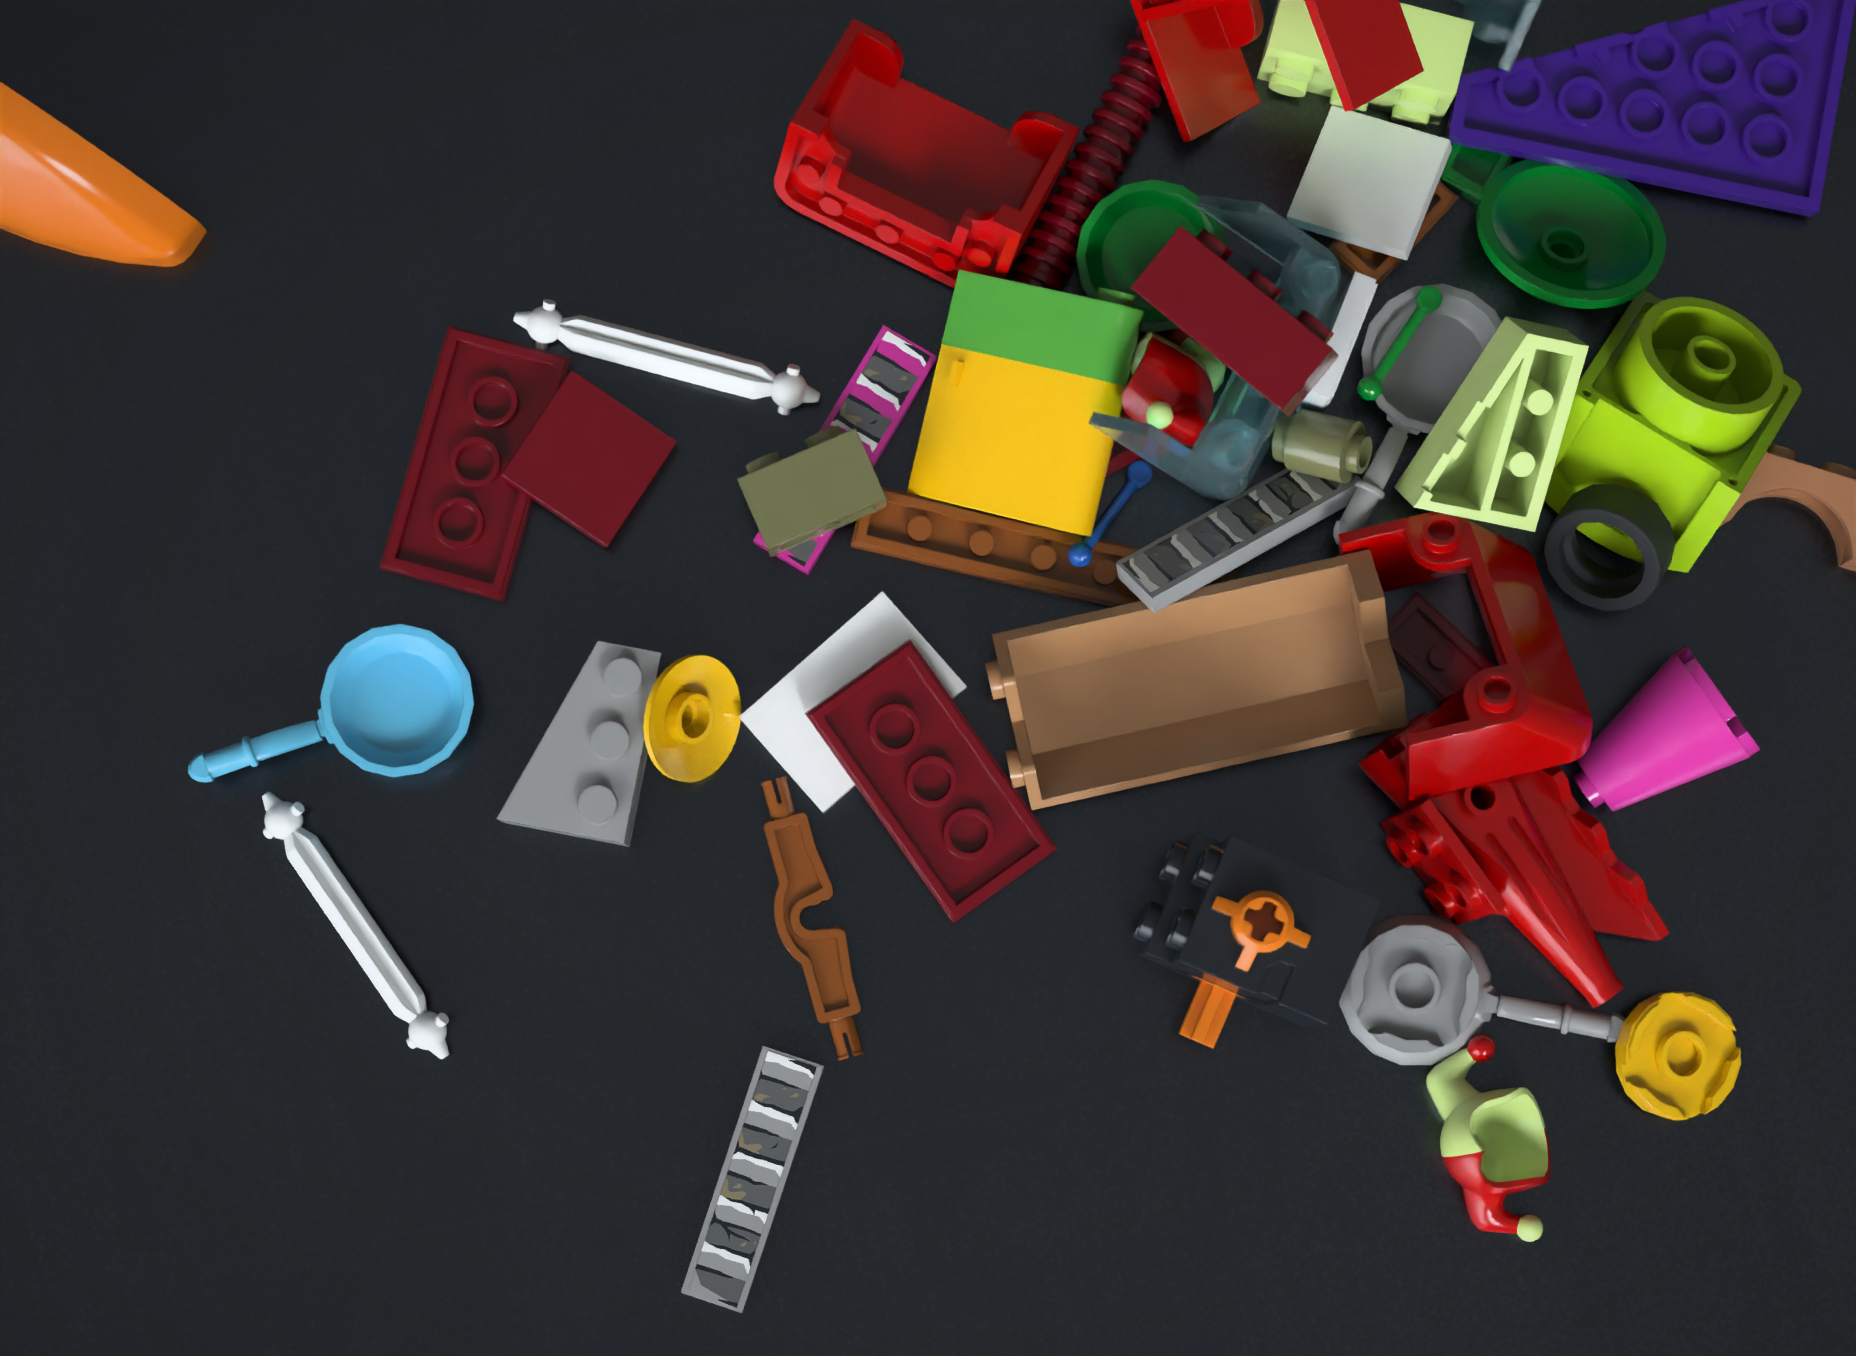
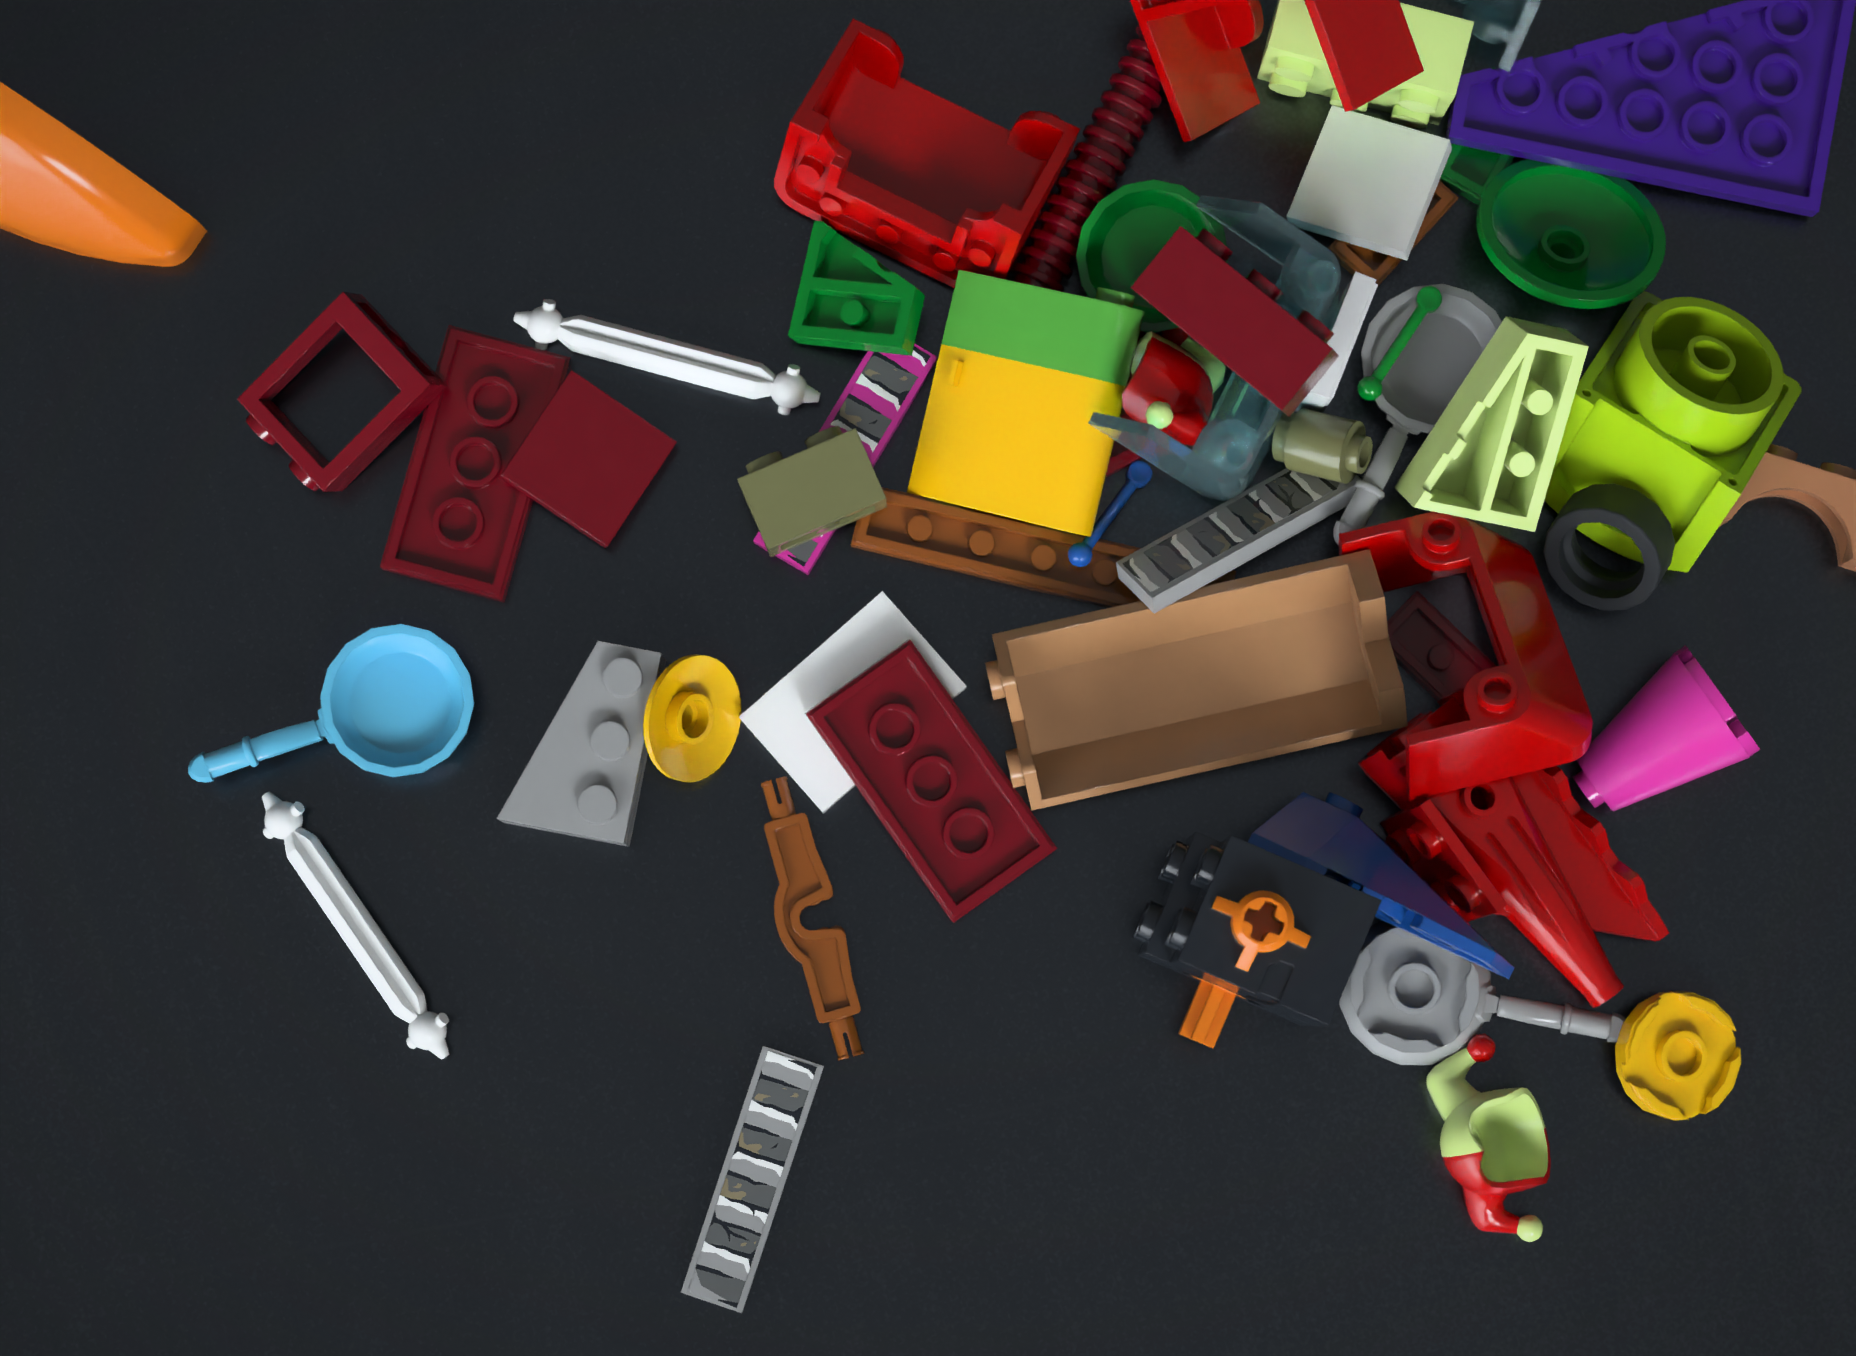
(386, 348): none -> dark red window
(853, 299): none -> green wing
(1341, 846): none -> blue wedge

